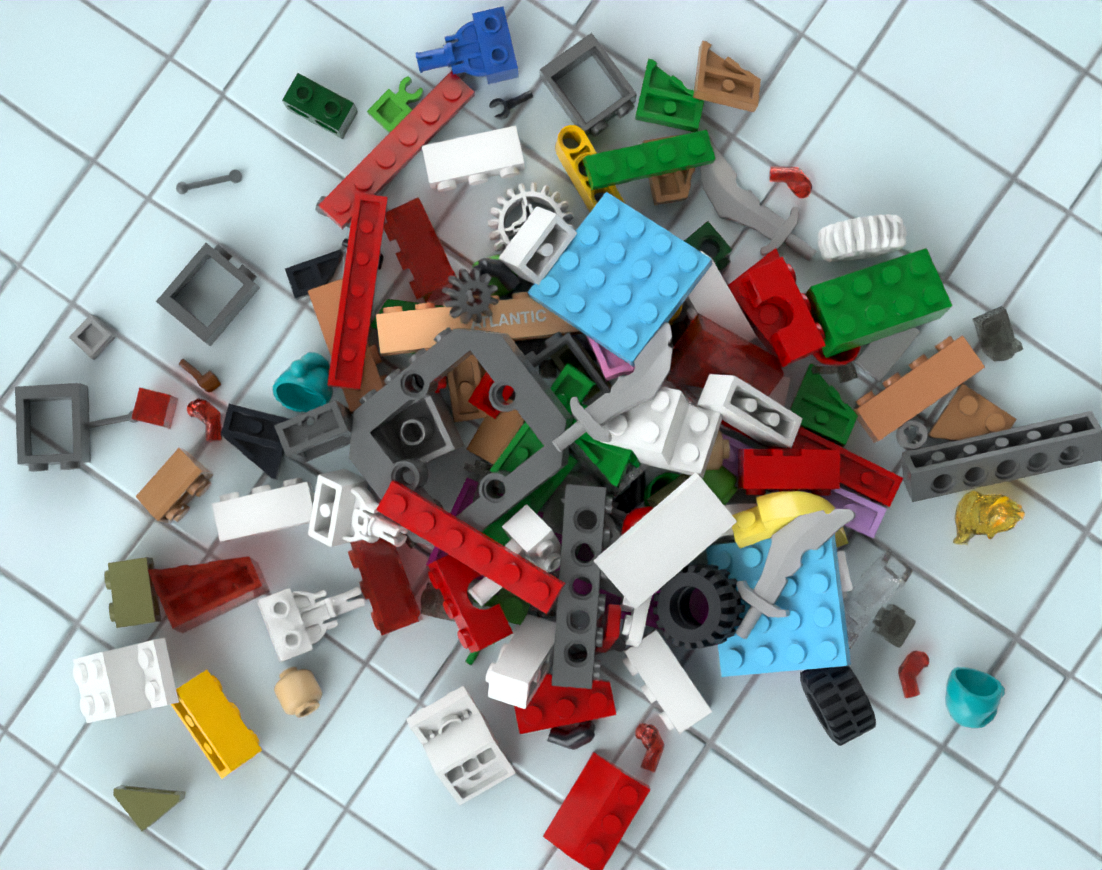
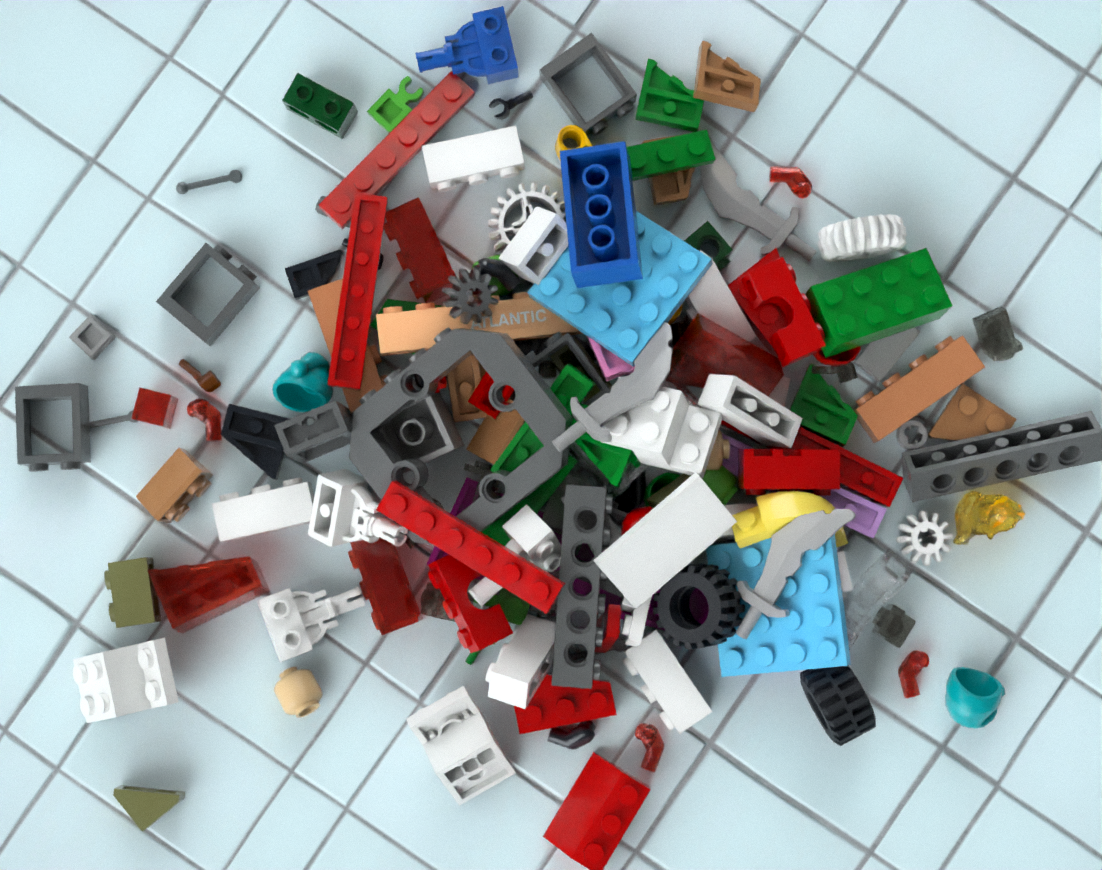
(215, 724): yellow brick -> none
(601, 215): none -> blue brick
(922, 525): none -> white gear

